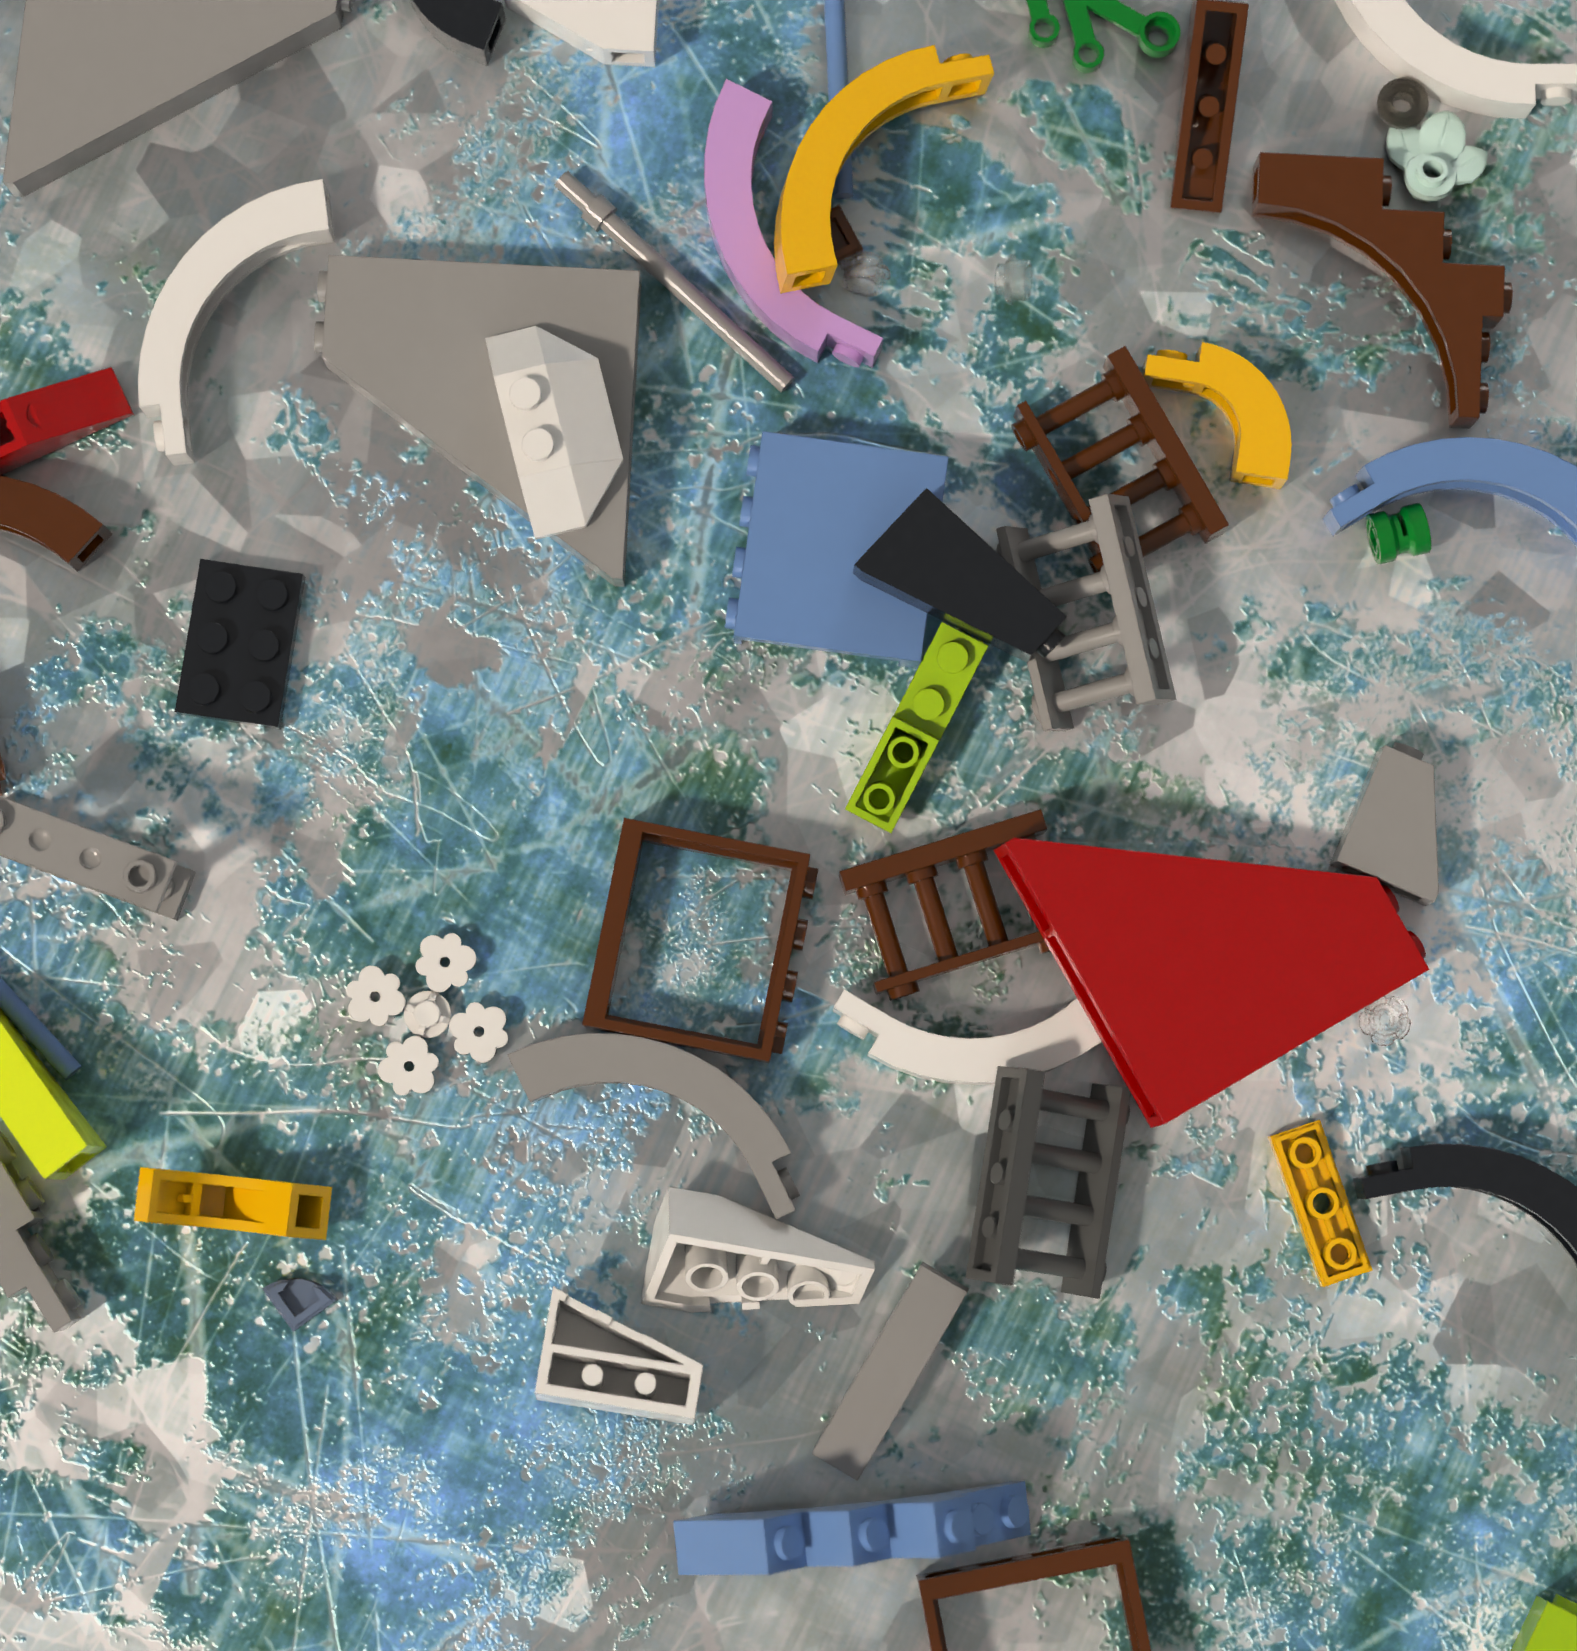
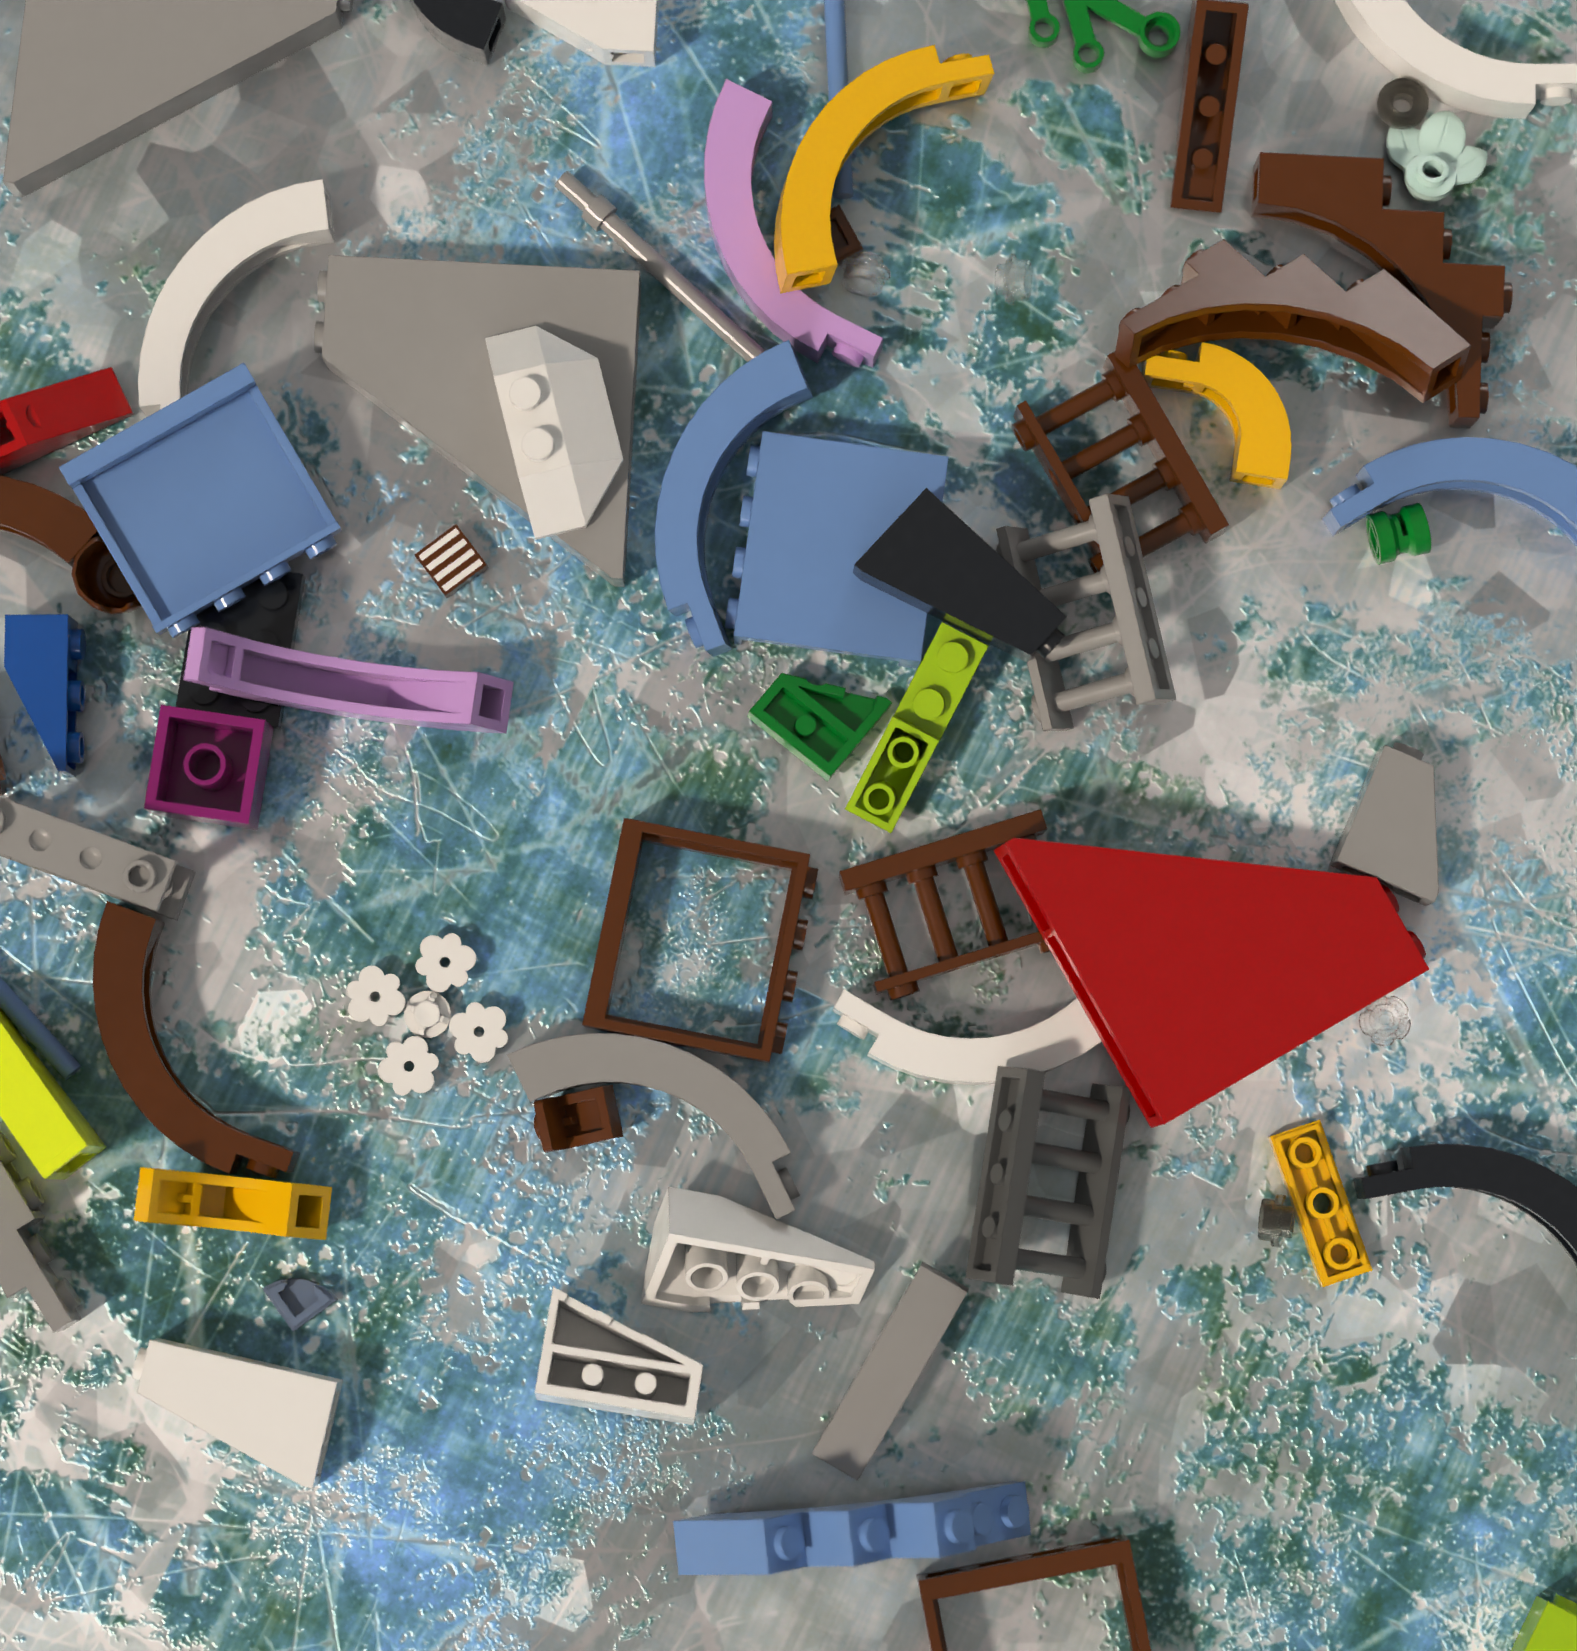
(43, 668): none -> blue slope
(101, 580): none -> reddish brown hair
(128, 1031): none -> reddish brown arch
(202, 501): none -> medium blue panel
(209, 767): none -> magenta brick
(250, 1404): none -> white slope
(348, 686): none -> lavender arch
(451, 561): none -> tile
(577, 1119): none -> reddish brown bracket
(698, 461): none -> medium blue arch
(817, 721): none -> green wing
(1275, 1220): none -> clear smoke plate
(1300, 304): none -> reddish brown arch

